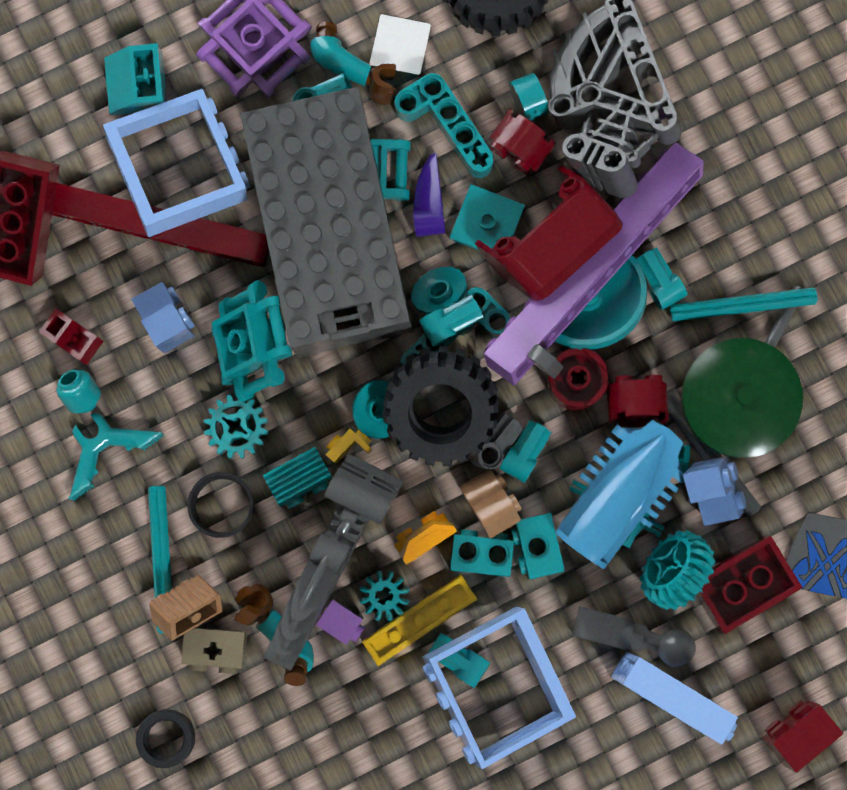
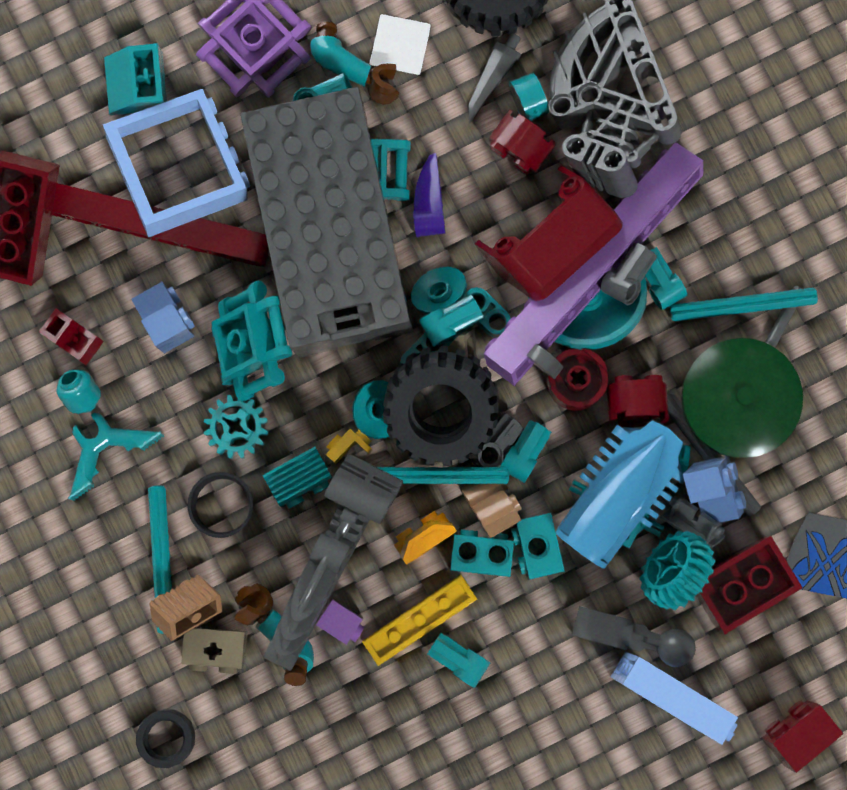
(379, 586): teal gear -> none
(450, 127): teal beam -> none
(450, 475): none -> teal axle
(485, 218): teal plate -> none
(497, 67): none -> dark grey bar
(543, 670): light blue window -> none
(625, 280): none -> dark grey piece
(683, 518): none -> dark grey hinge

